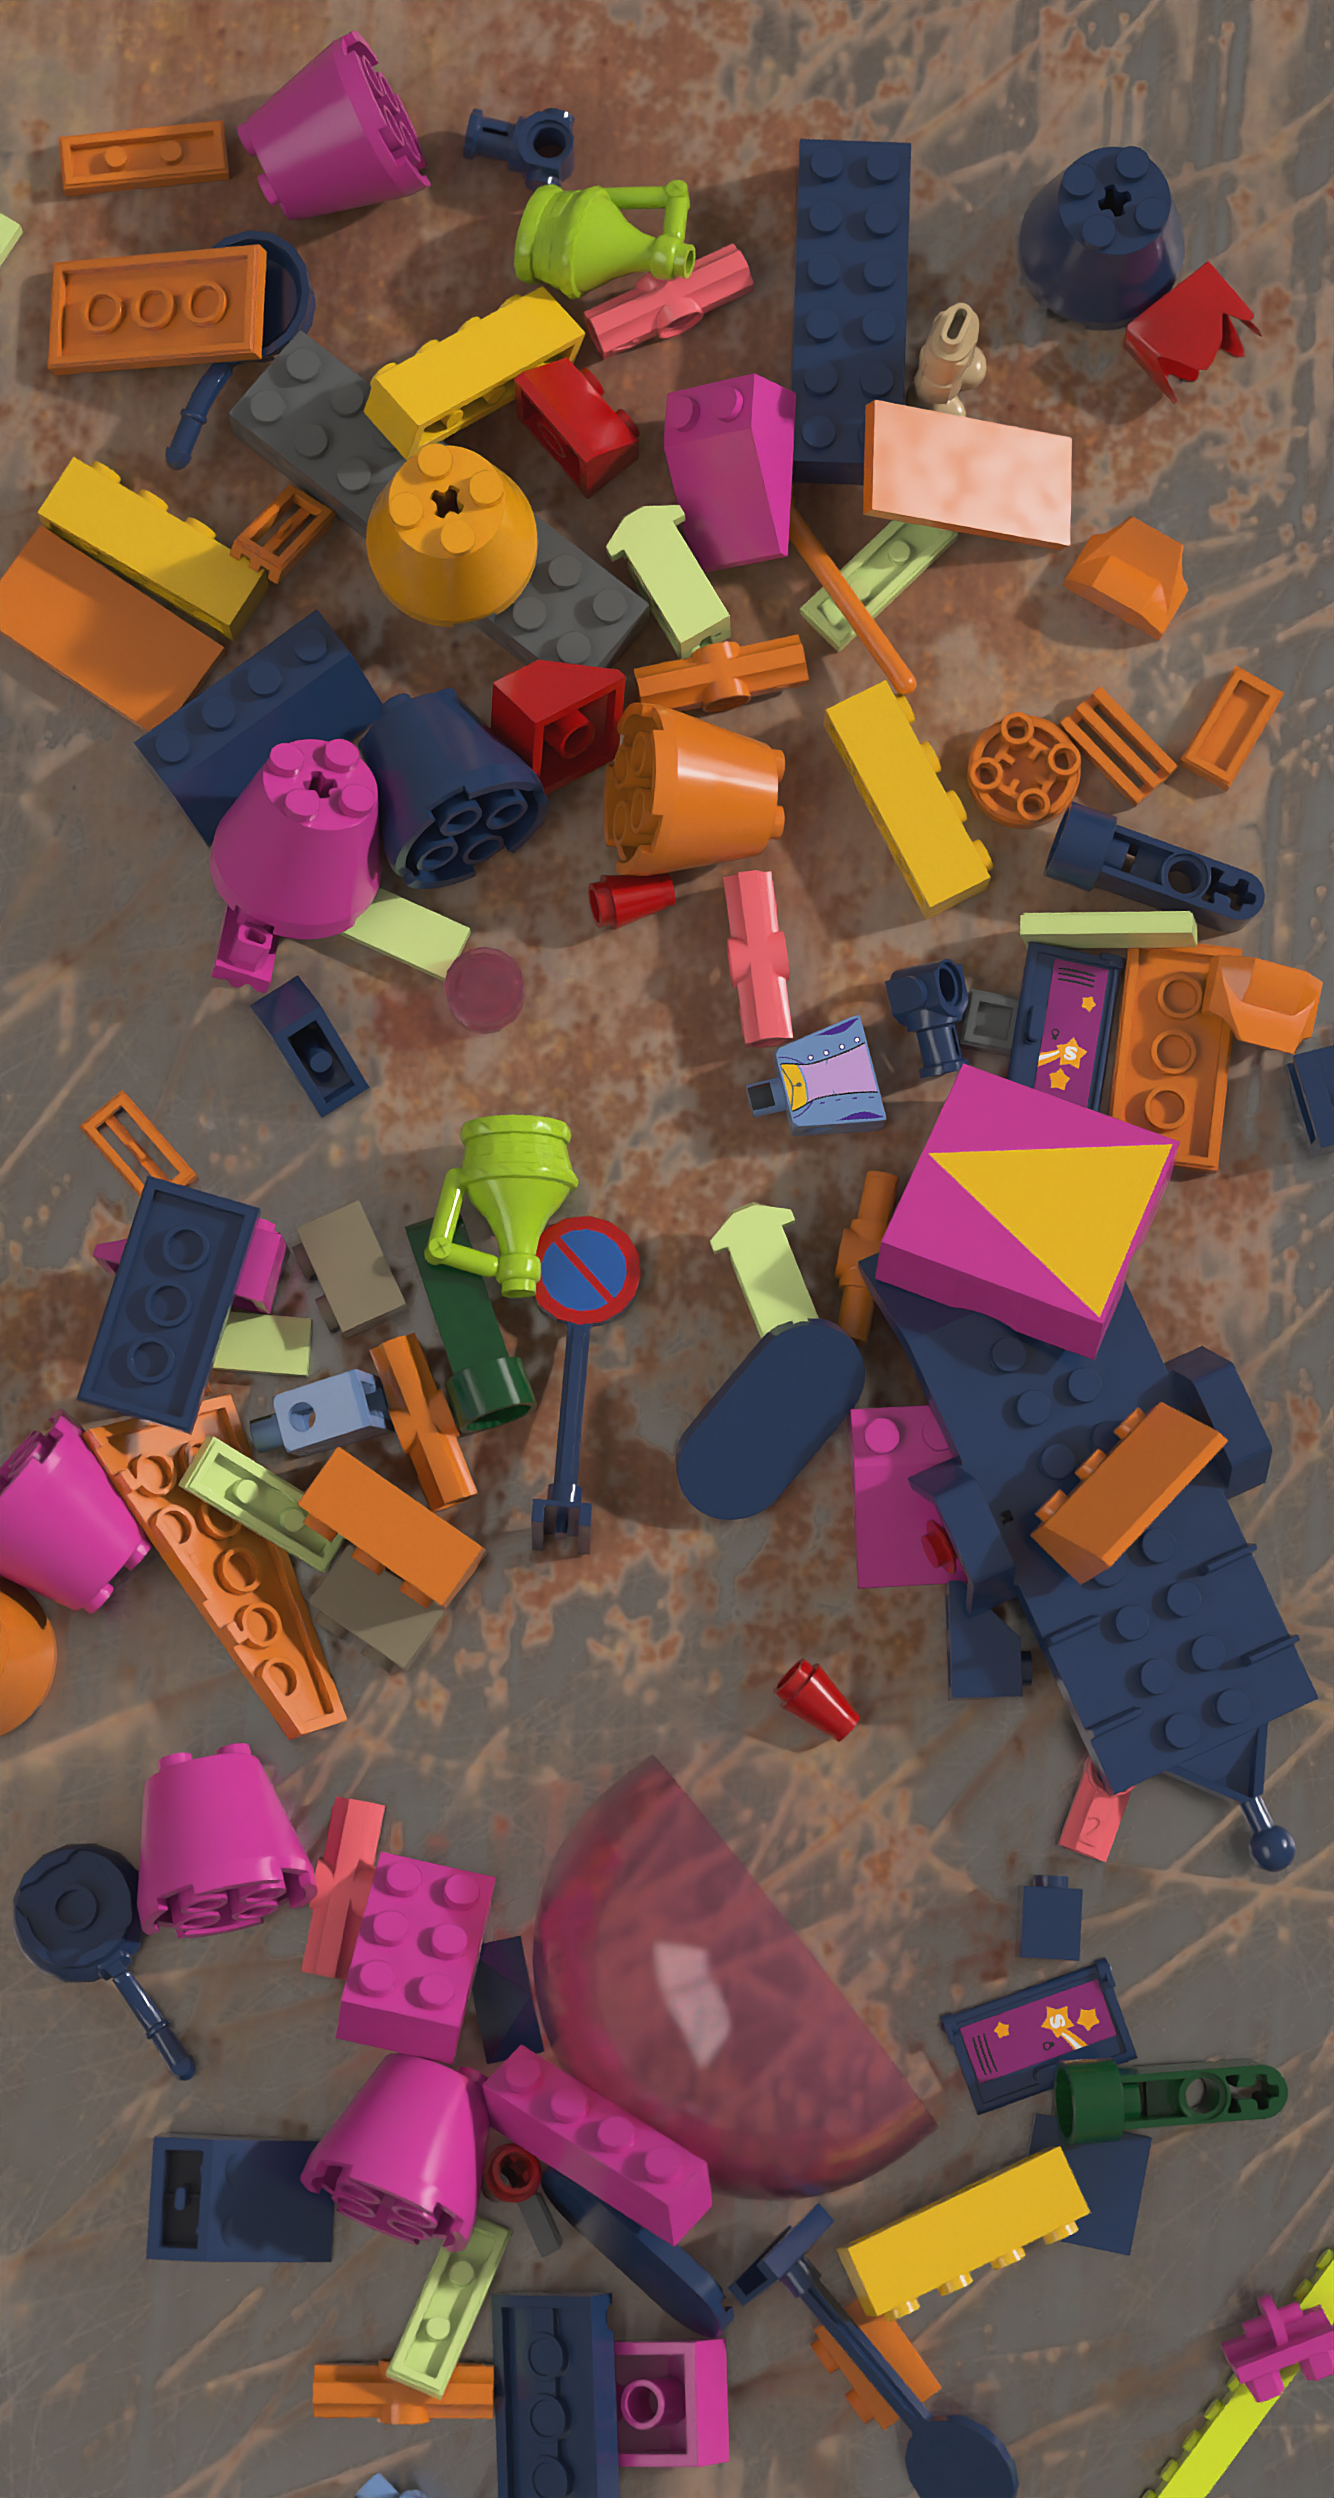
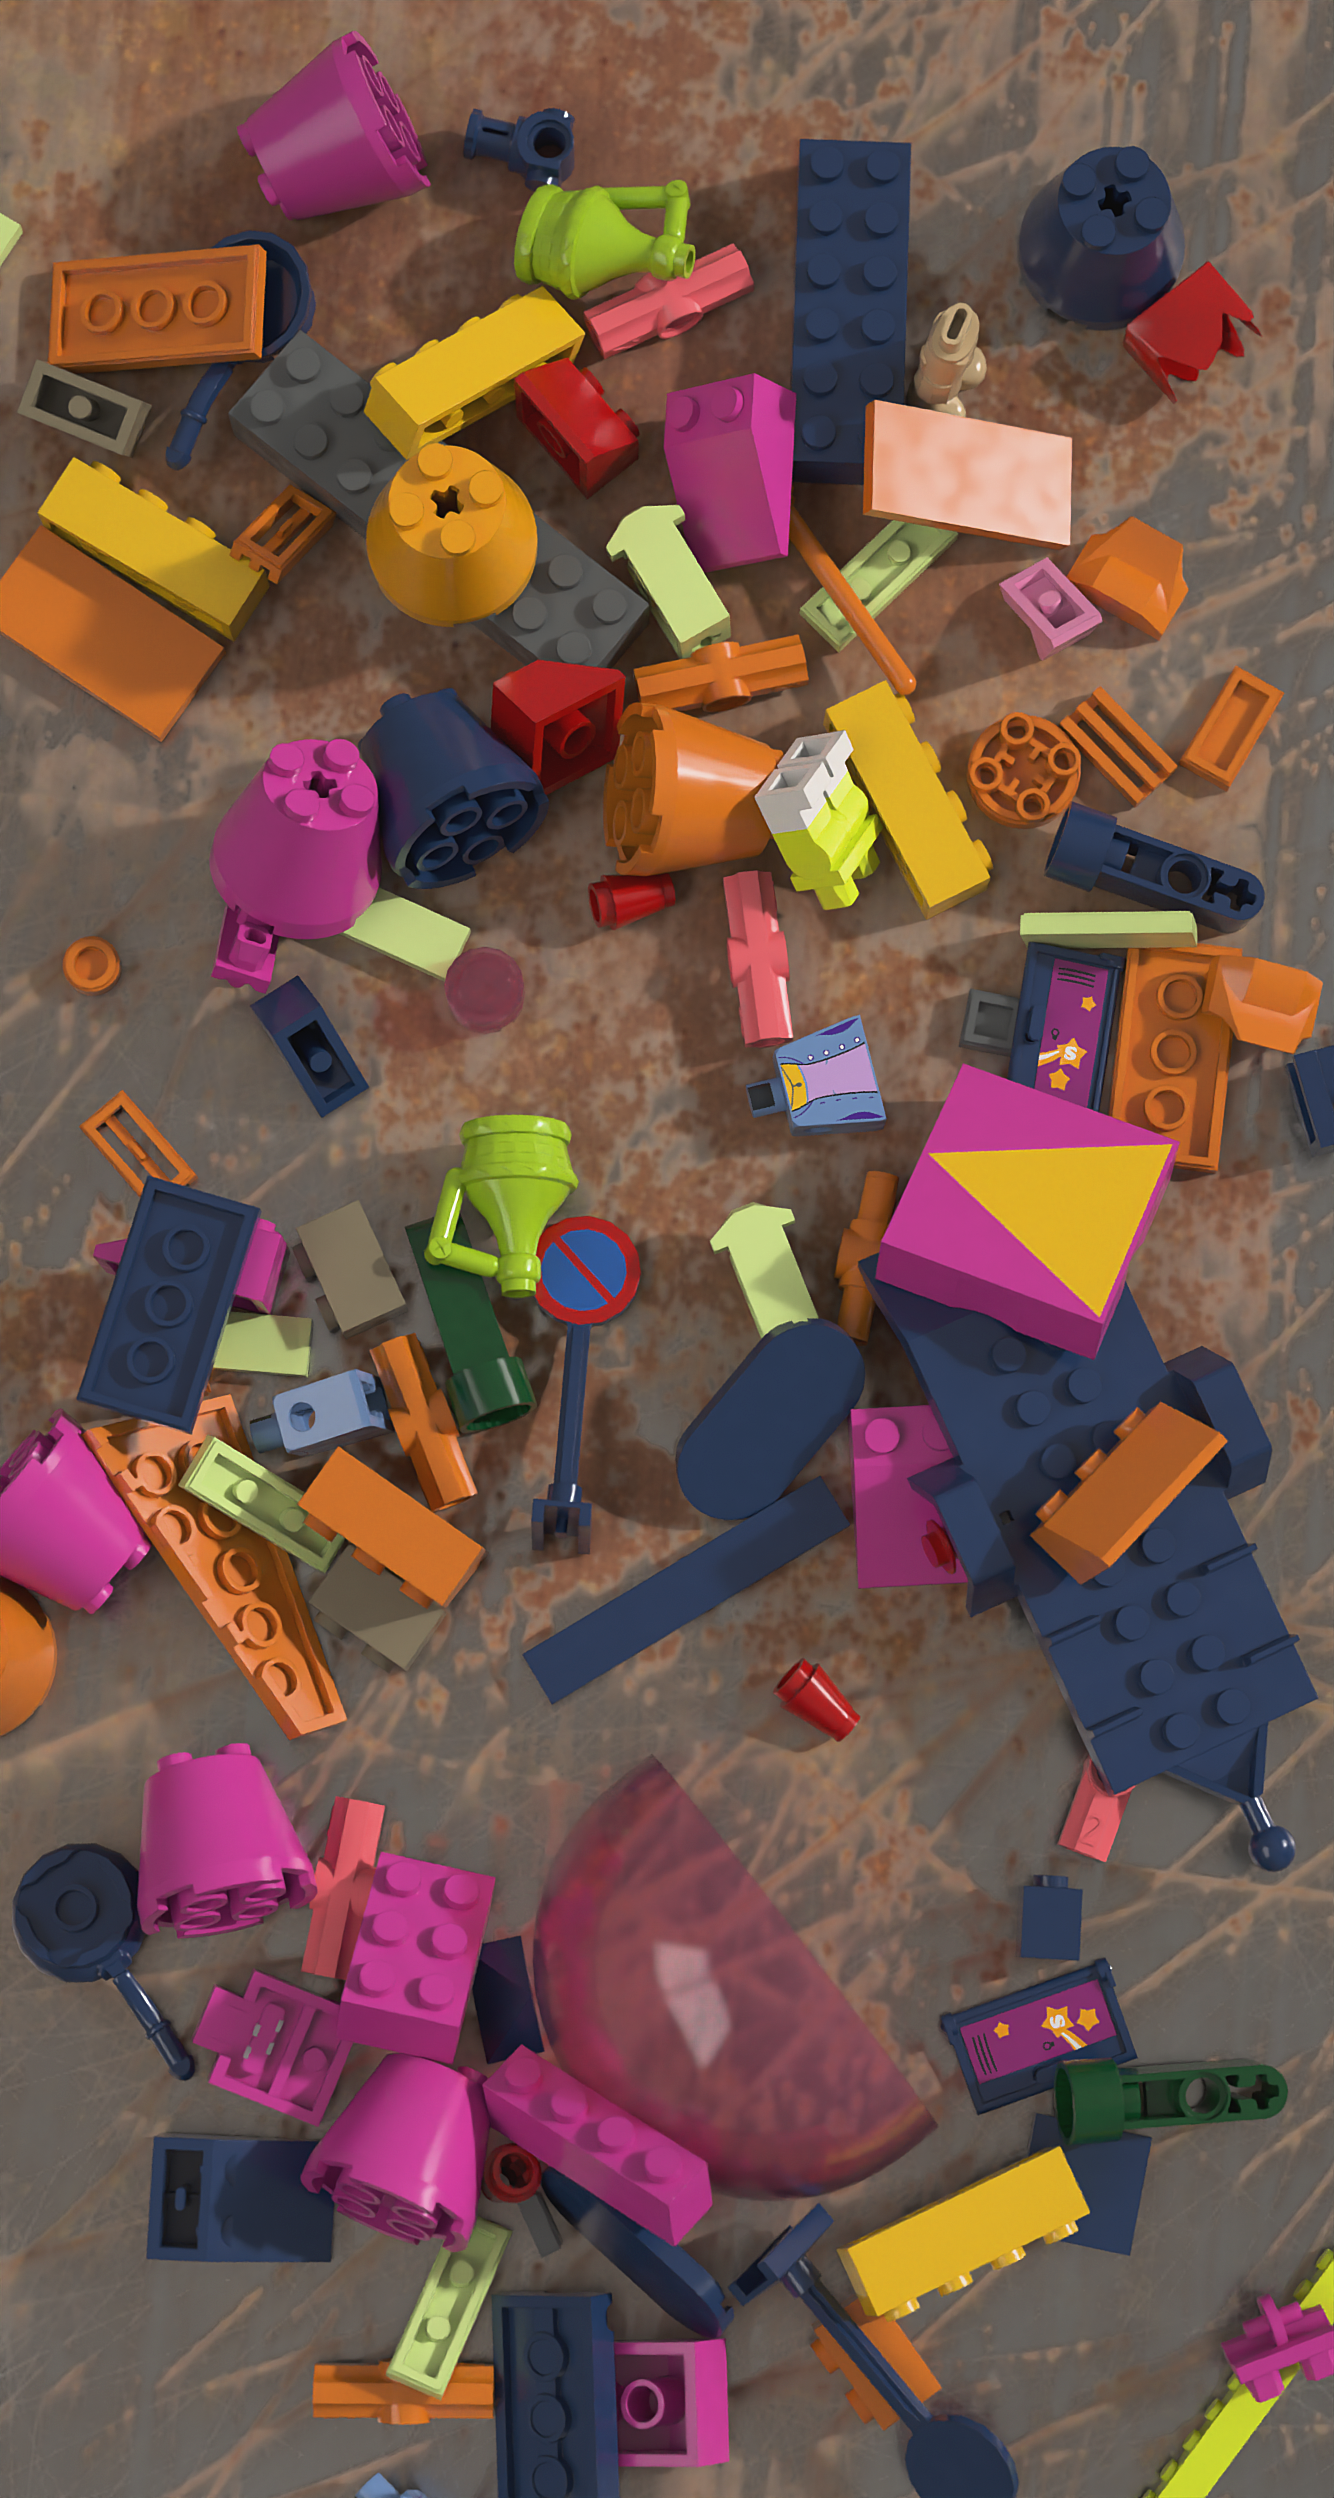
(84, 408): none -> dark tan brick
(92, 966): none -> orange tile
(144, 158): orange tile -> none
(274, 2045): none -> dark pink piece
(283, 694): dark blue slope -> none
(686, 1590): none -> dark blue tile
(821, 819): none -> hips
(930, 1003): dark blue connector -> none
(982, 1652): dark blue slope -> none
(1050, 607): none -> bright pink slope

